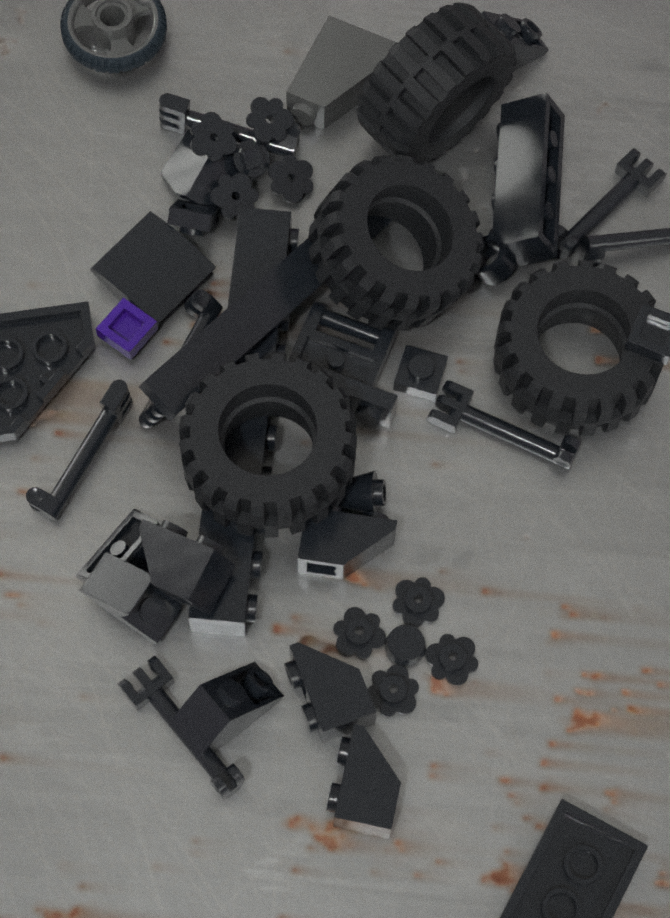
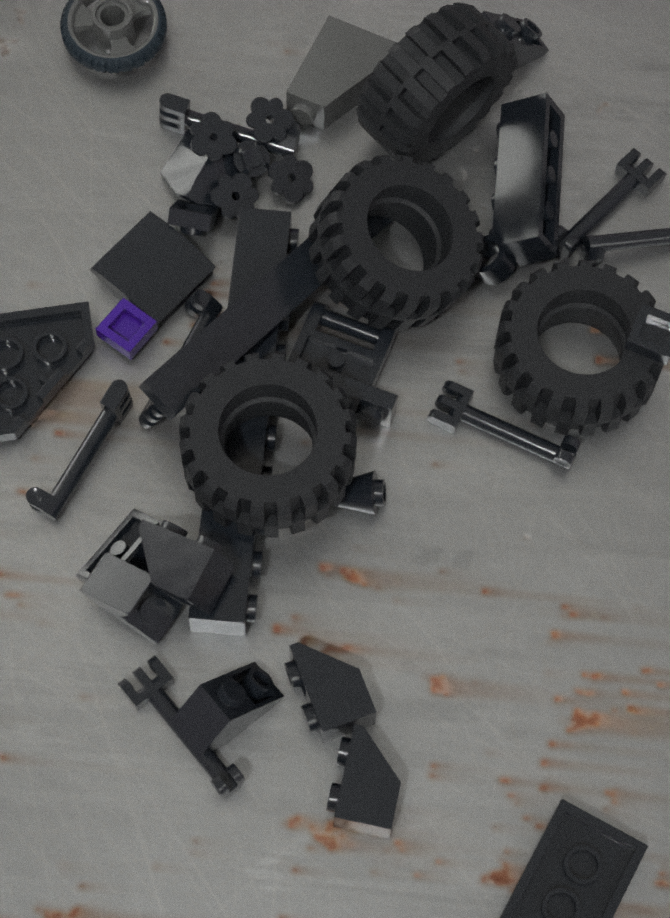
(343, 542): black slope -> none
(405, 646): black plant -> none
(420, 373): black plate -> none

